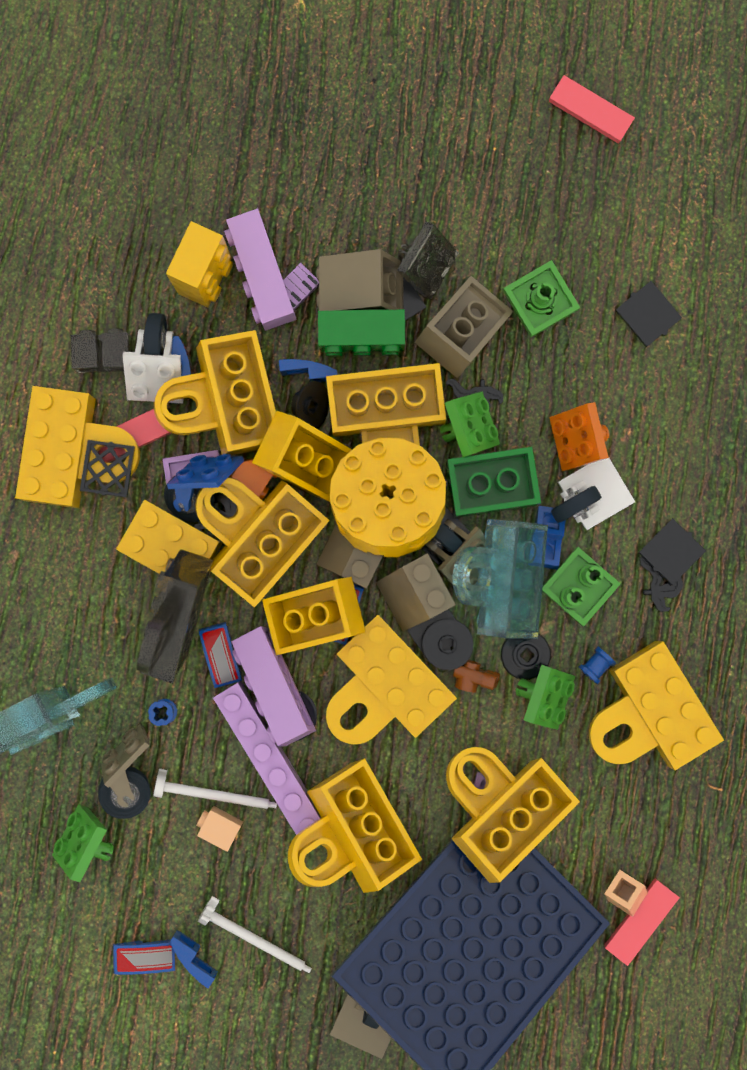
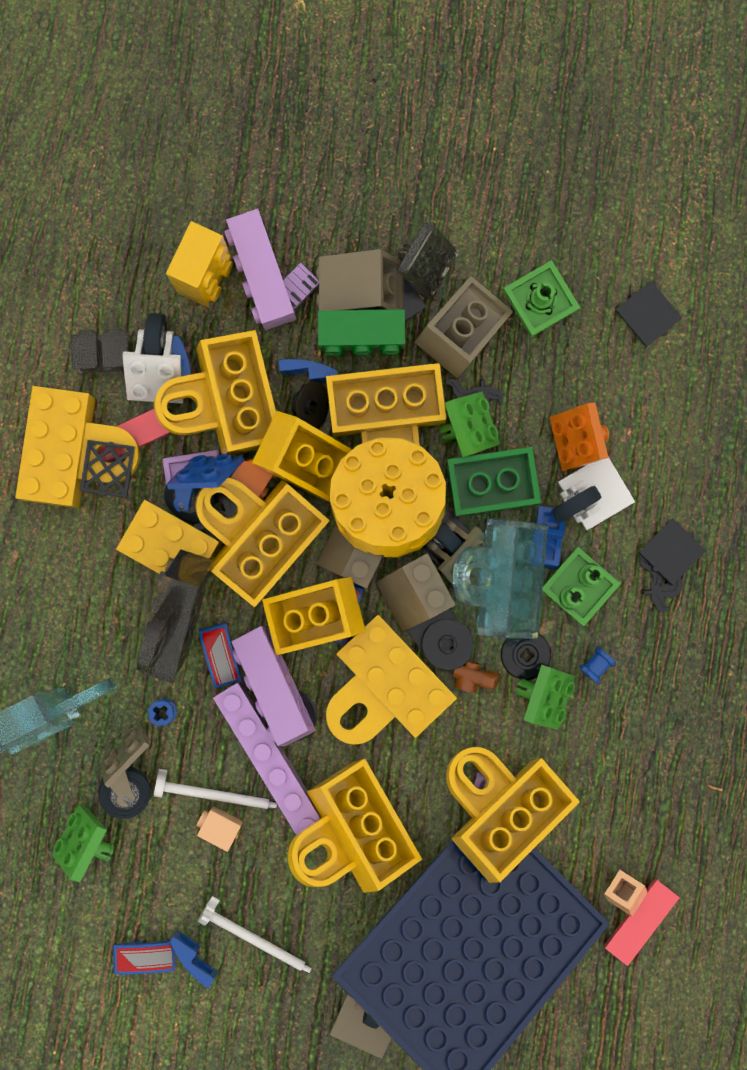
(591, 109): coral tile -> none
(657, 709): yellow brick -> none

